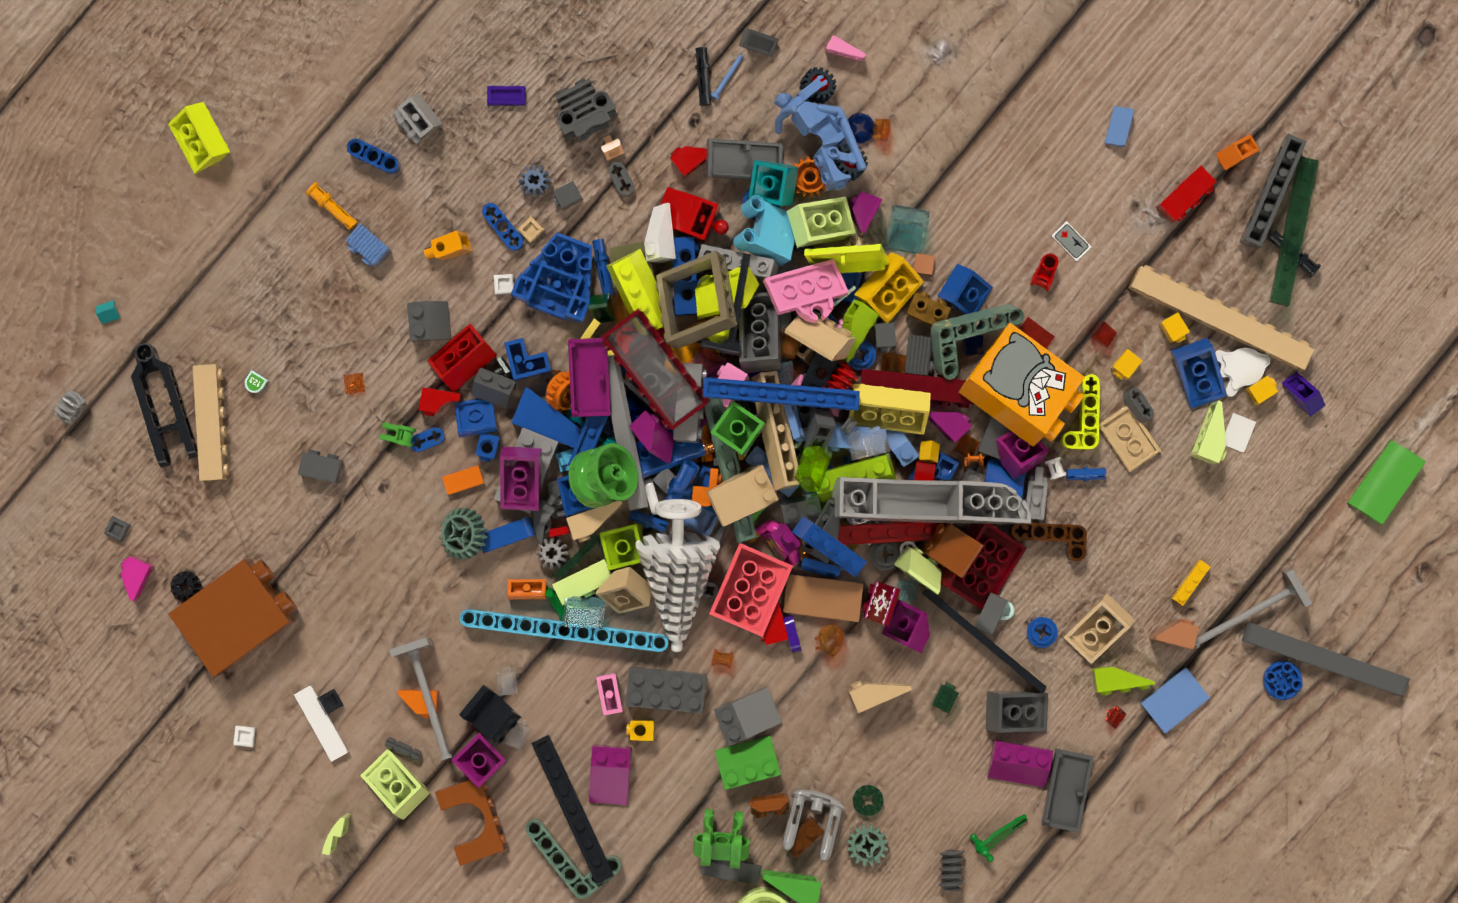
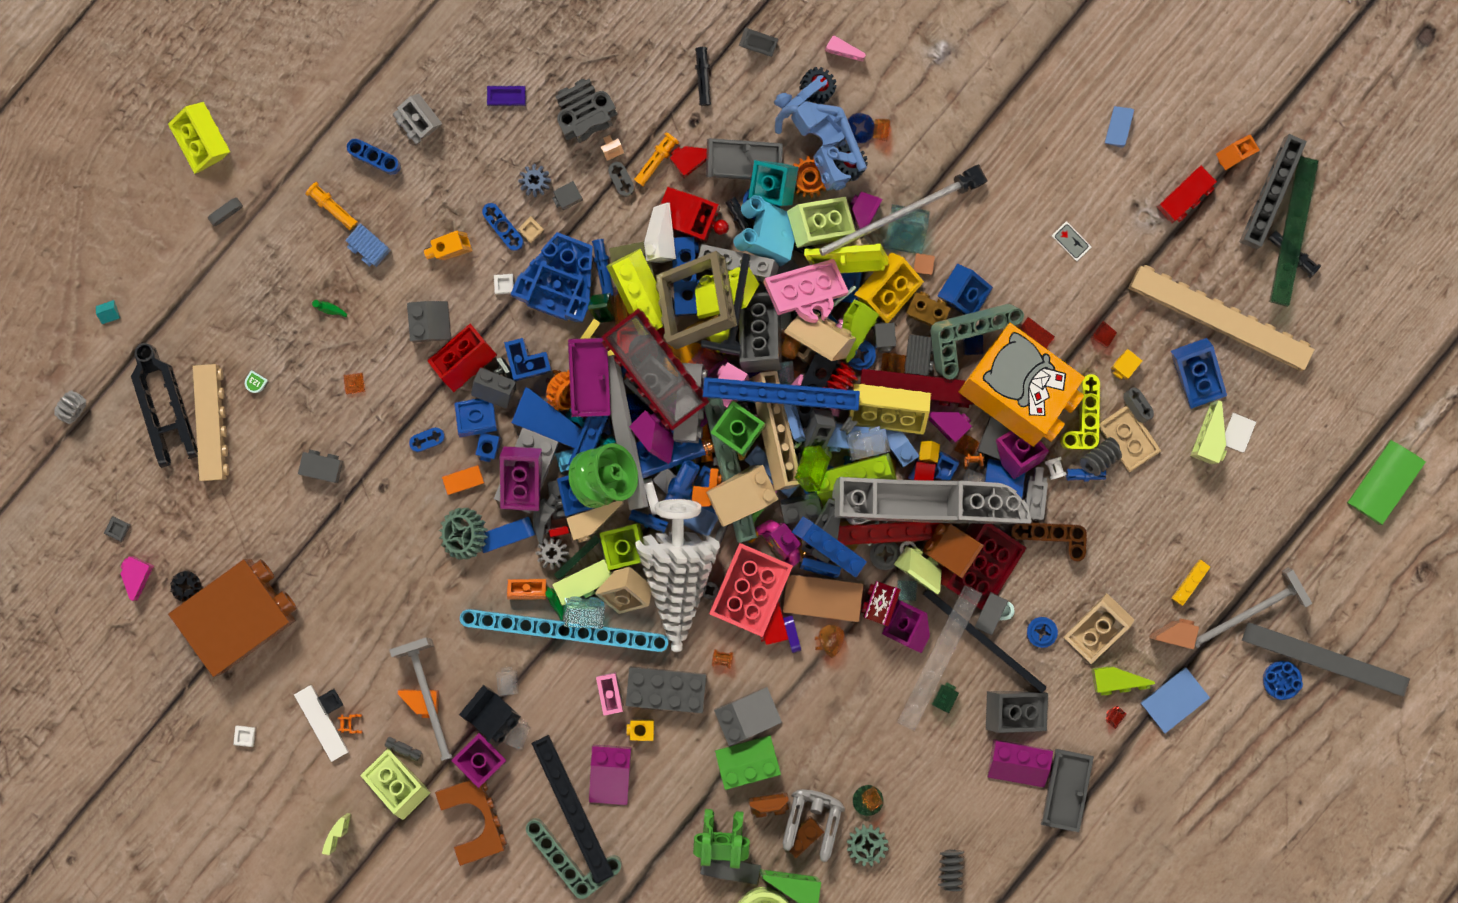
(225, 211): none -> dark grey beam
(328, 308): none -> green bar
(342, 729): none -> orange piece
(403, 434): bright green piece -> none
(434, 400): red arch -> none
(661, 151): none -> light orange pin
(726, 78): medium blue piece -> none
(742, 221): none -> black pin
(870, 694): tan slope -> none
(871, 798): none -> clear orange slope
(939, 657): none -> clear tile
(972, 178): none -> flat silver piece
(985, 846): green piece -> none
(1044, 273): red piece -> none
(1101, 457): none -> dark grey piece
(1174, 328): yellow brick -> none
(1242, 367): white tile -> none
(1262, 390): yellow brick -> none
(1304, 394): dark purple slope -> none

